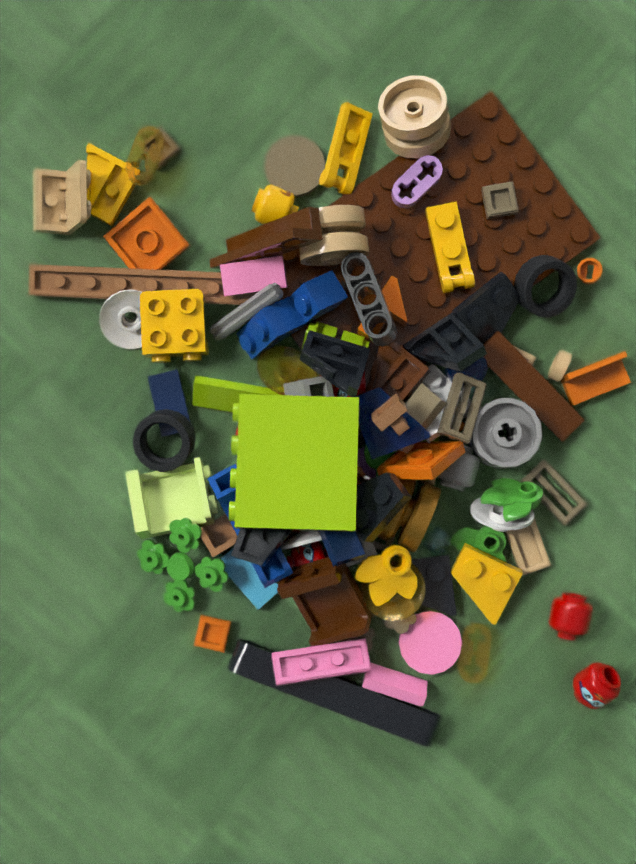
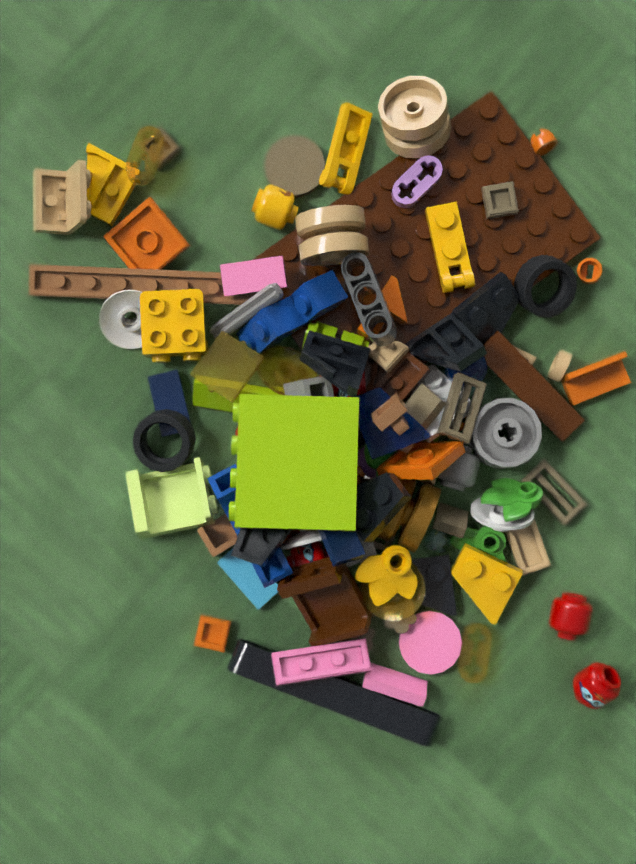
(181, 566): bright green plant -> none
(227, 366): none -> clear yellow piece
(273, 238): reddish brown fence -> none
(389, 355): none -> tan tile
(450, 520): none -> dark tan tile
(543, 142): none -> orange hinge

